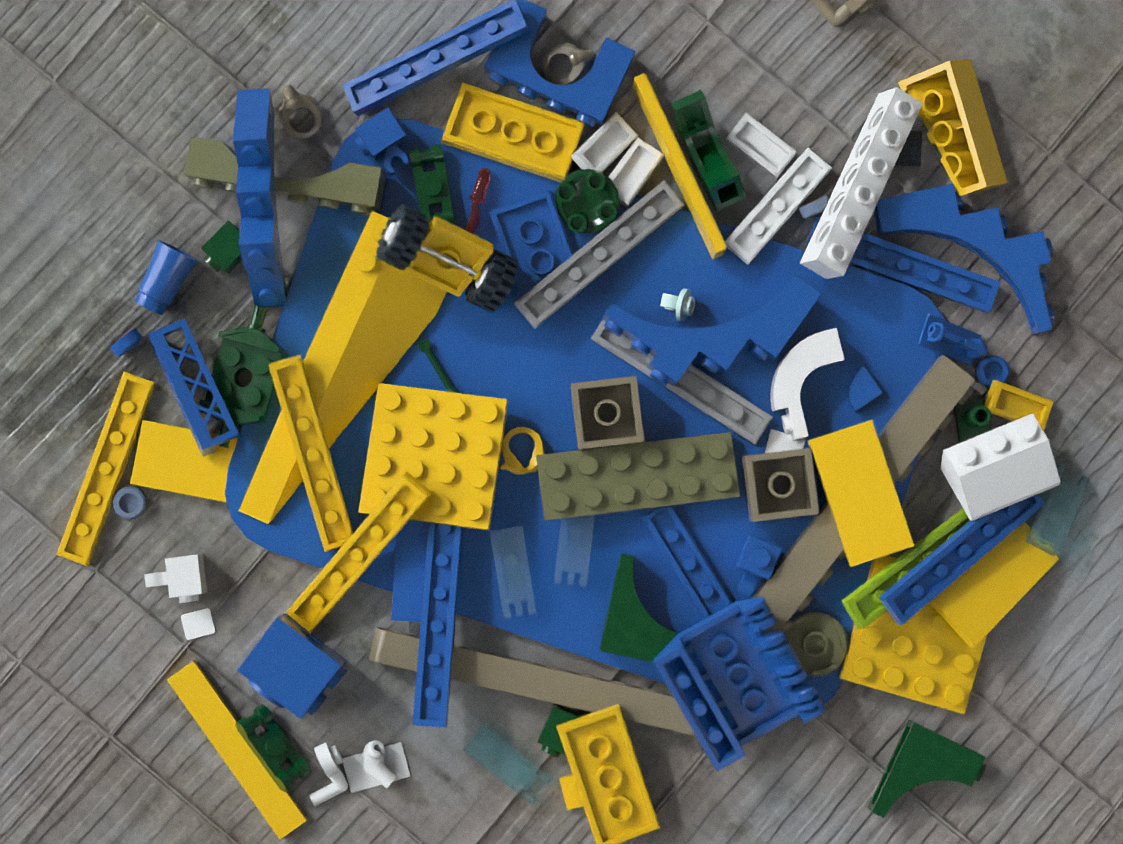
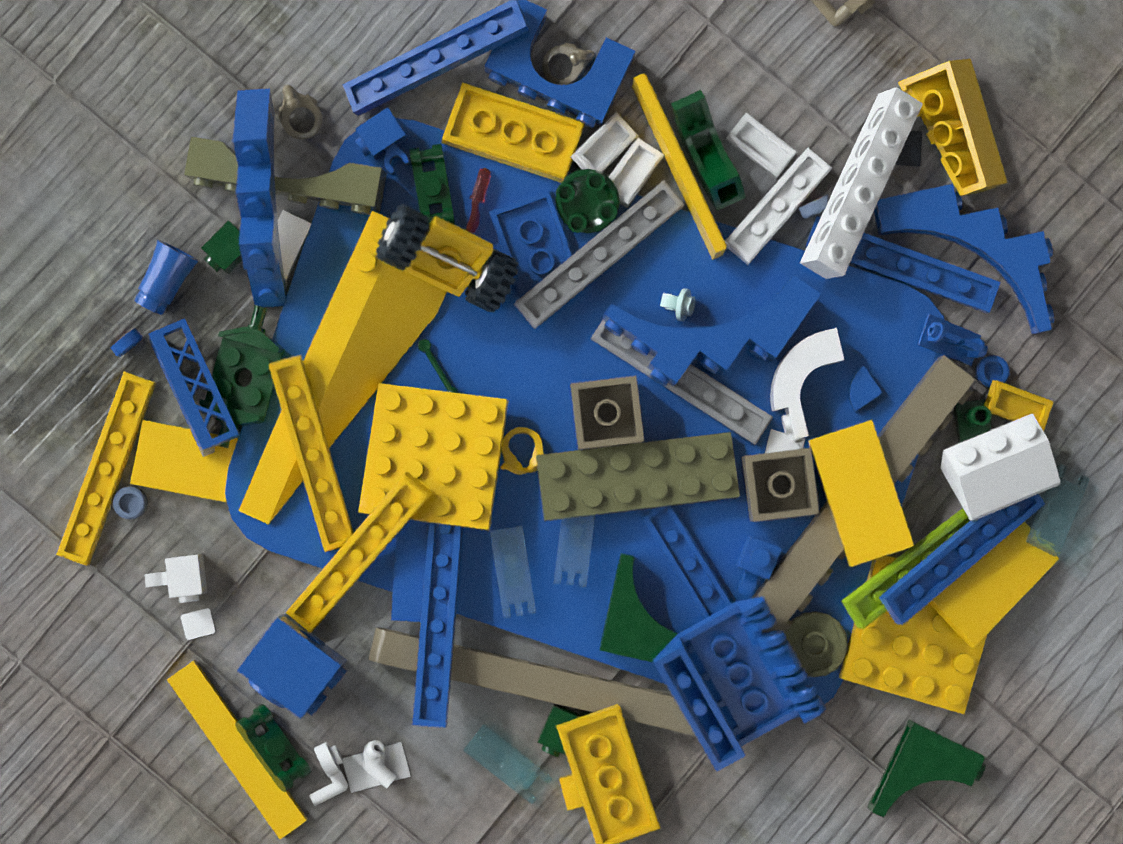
(292, 237): none -> white tile

